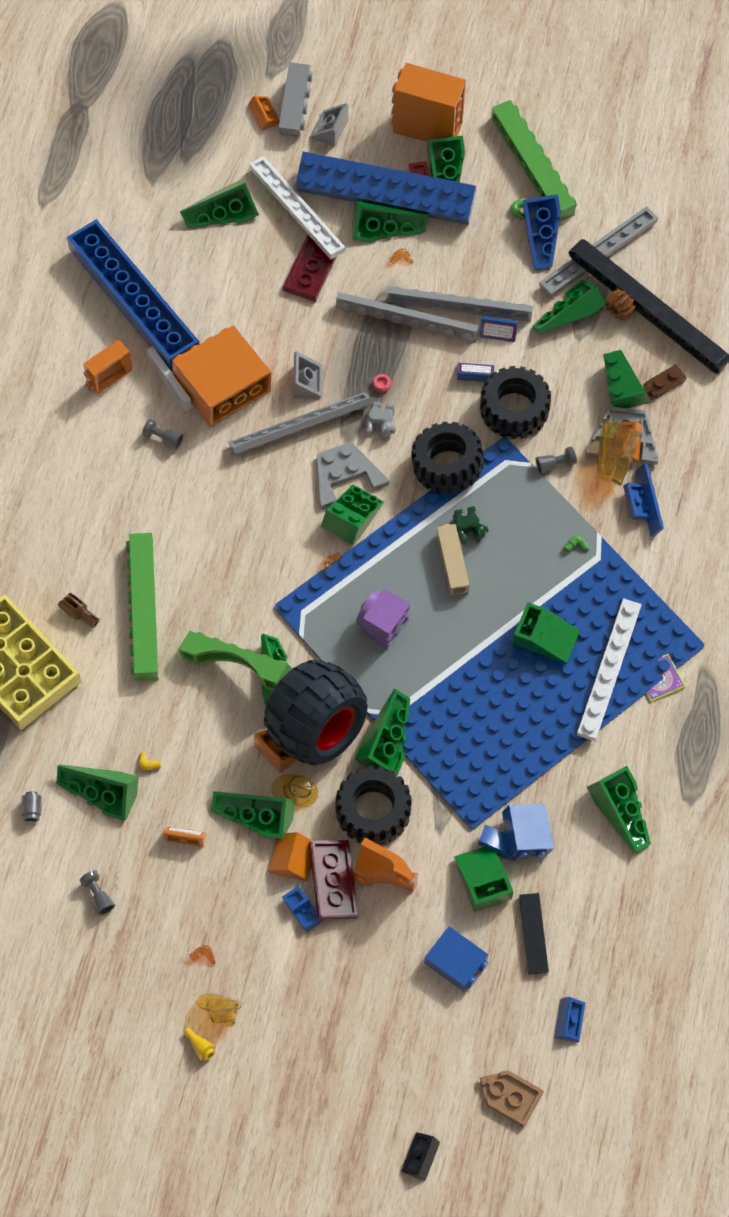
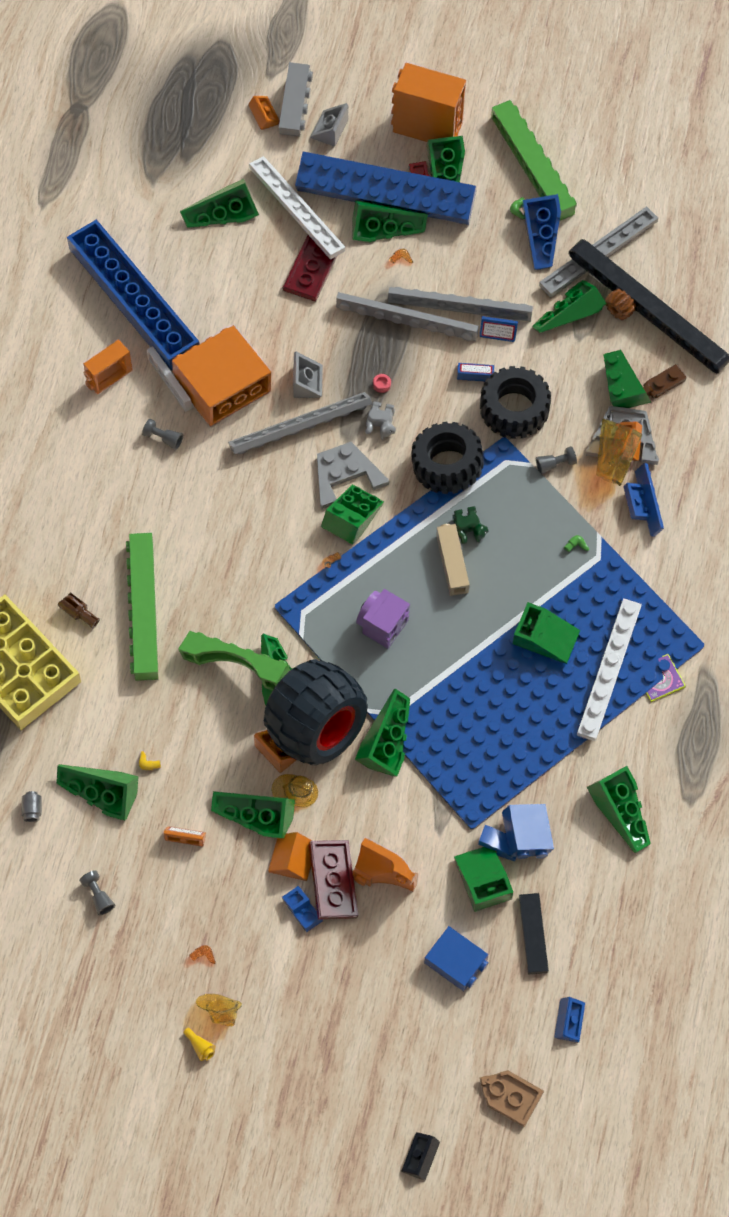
(373, 781): black tyre -> none

